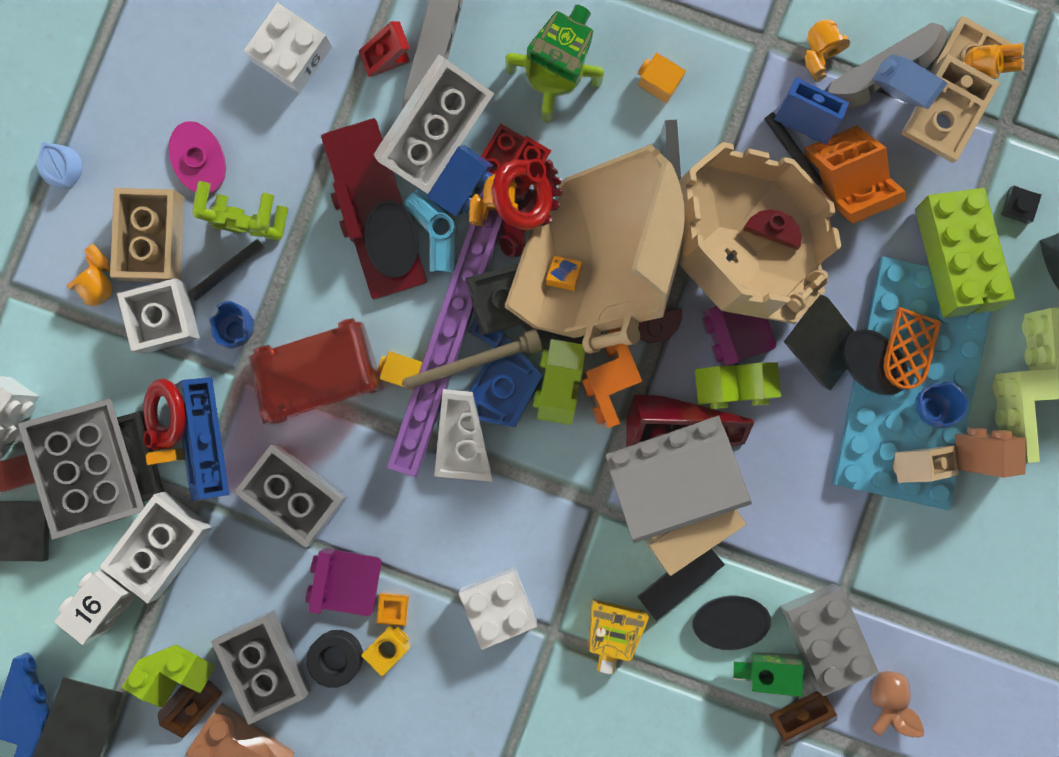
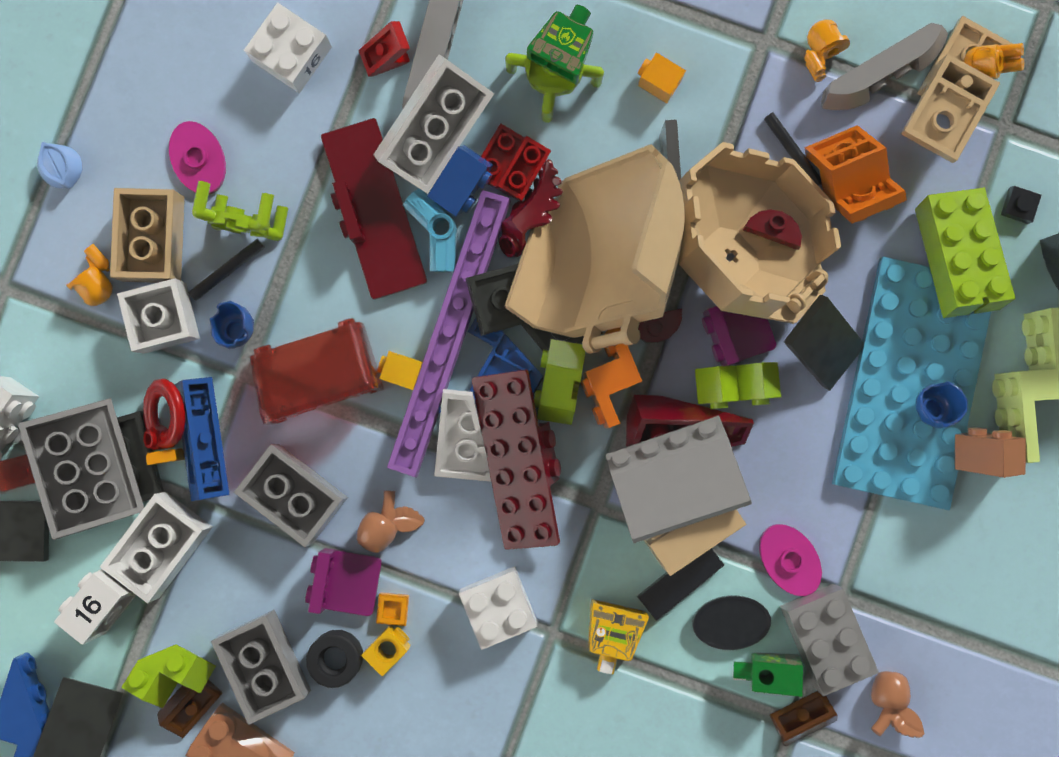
(379, 530): none -> nougat piece
(391, 239): black piece -> none
(480, 207): light orange piece -> none
(518, 459): none -> bracket
(527, 343): dark tan piece -> none
(537, 178): red piece -> none
(564, 273): light orange tile -> none
(790, 560): none -> dark pink piece
(811, 111): blue brick -> none
(864, 358): black piece -> none
(908, 81): medium blue slope -> none
(926, 360): orange window -> none
(926, 464): tan slope -> none

